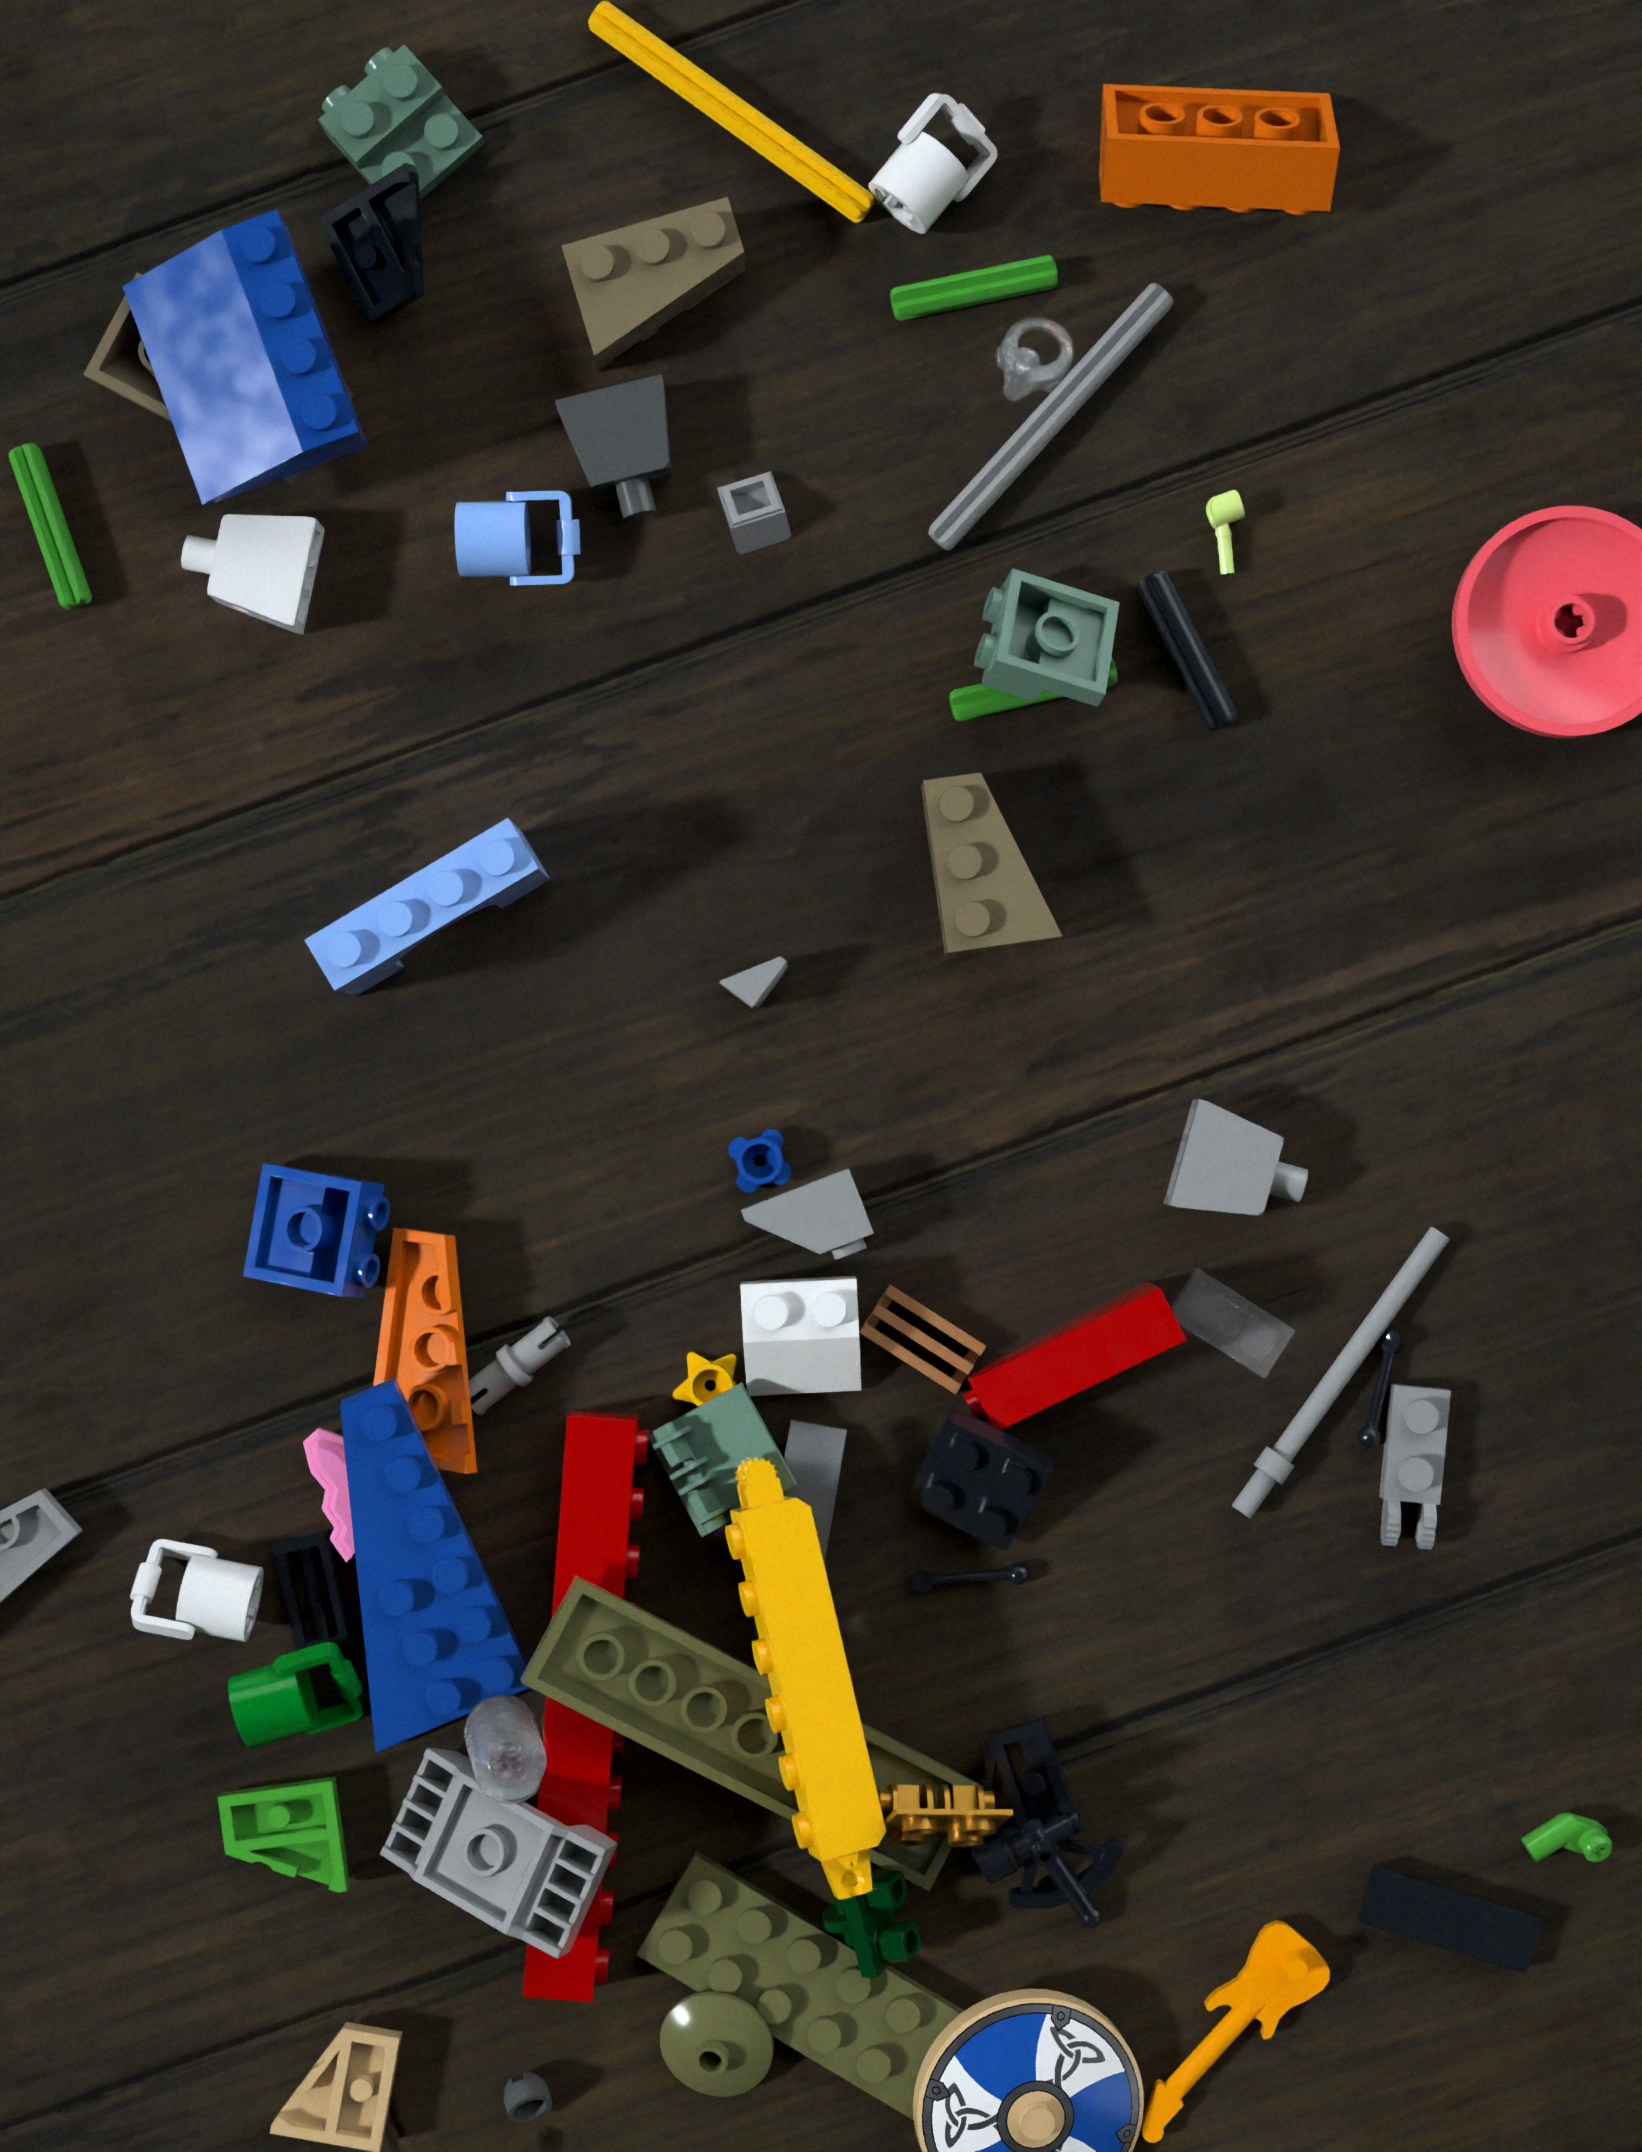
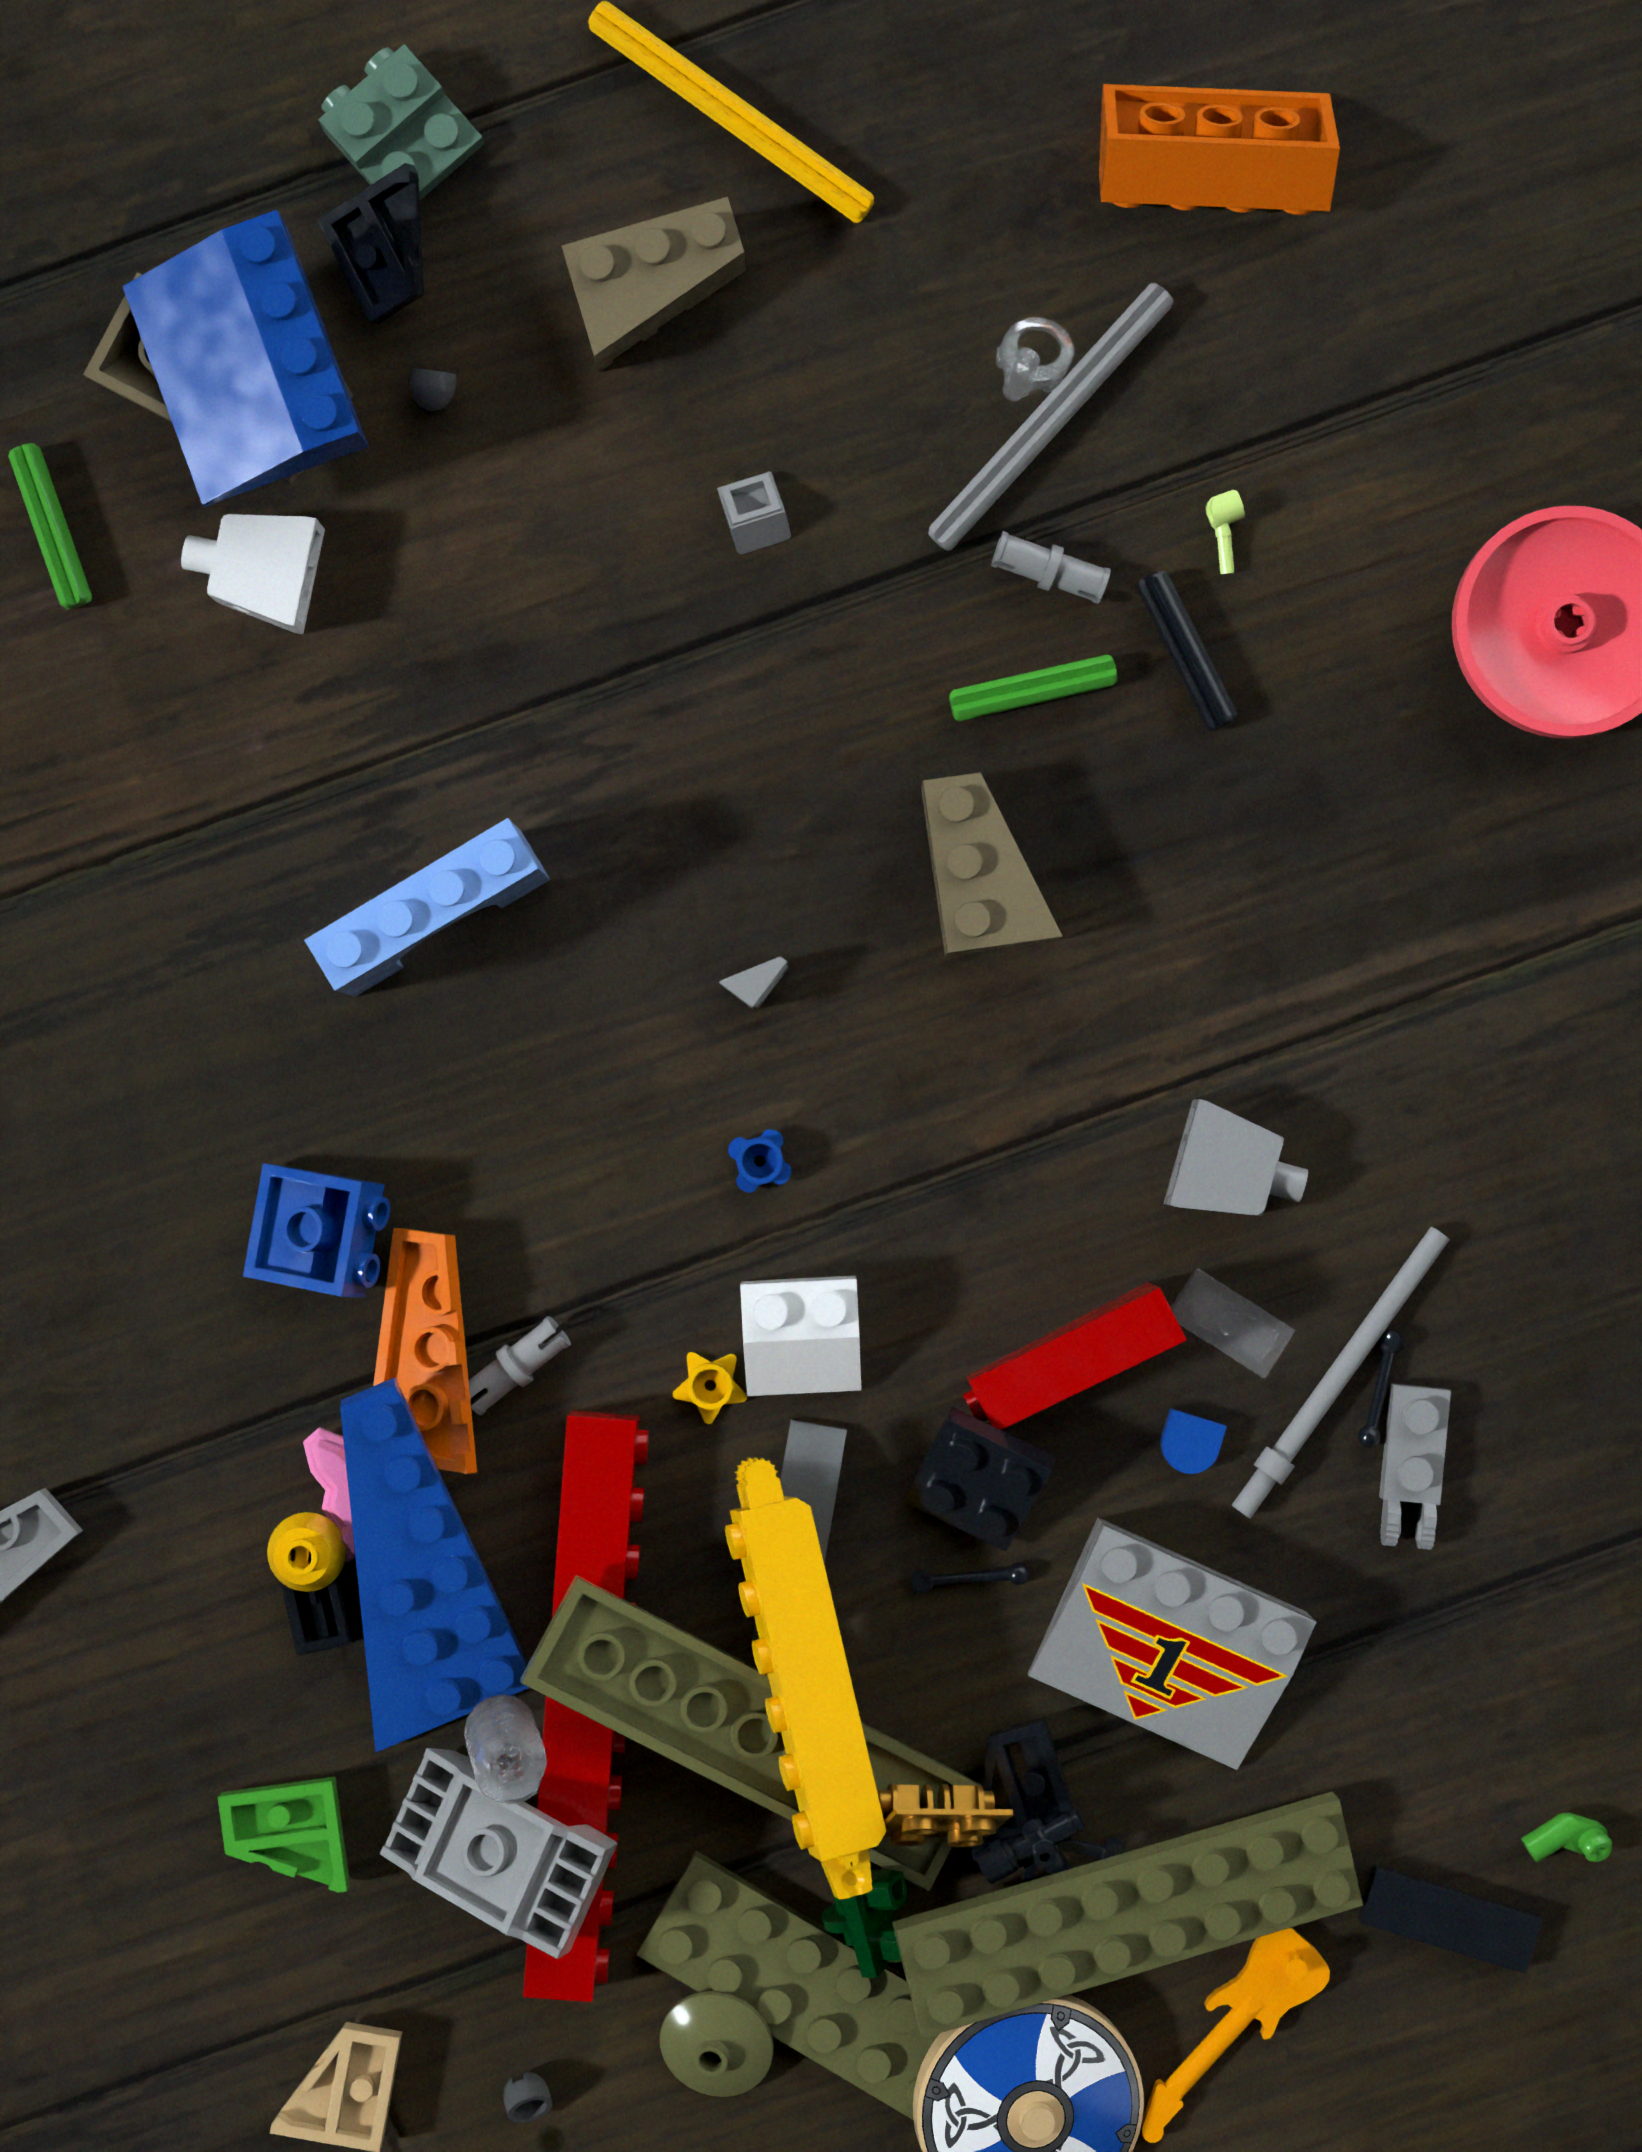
(213, 1598): white piece -> none
(281, 1699): green piece -> none
(306, 1534): none -> yellow cone
(432, 388): none -> dark grey hinge
(496, 538): light blue piece -> none
(621, 441): dark grey torso -> none
(704, 1451): sand green hinge -> none
(817, 1215): light grey slope -> none
(923, 173): white piece -> none
(963, 1365): medium nougat tile -> none
(974, 287): bright green axle -> none
(1047, 639): sand green plate -> none
(1050, 567): none -> light grey pin
(1127, 1914): none -> olive plate
(1171, 1644): none -> light grey slope
(1191, 1441): none -> blue tile

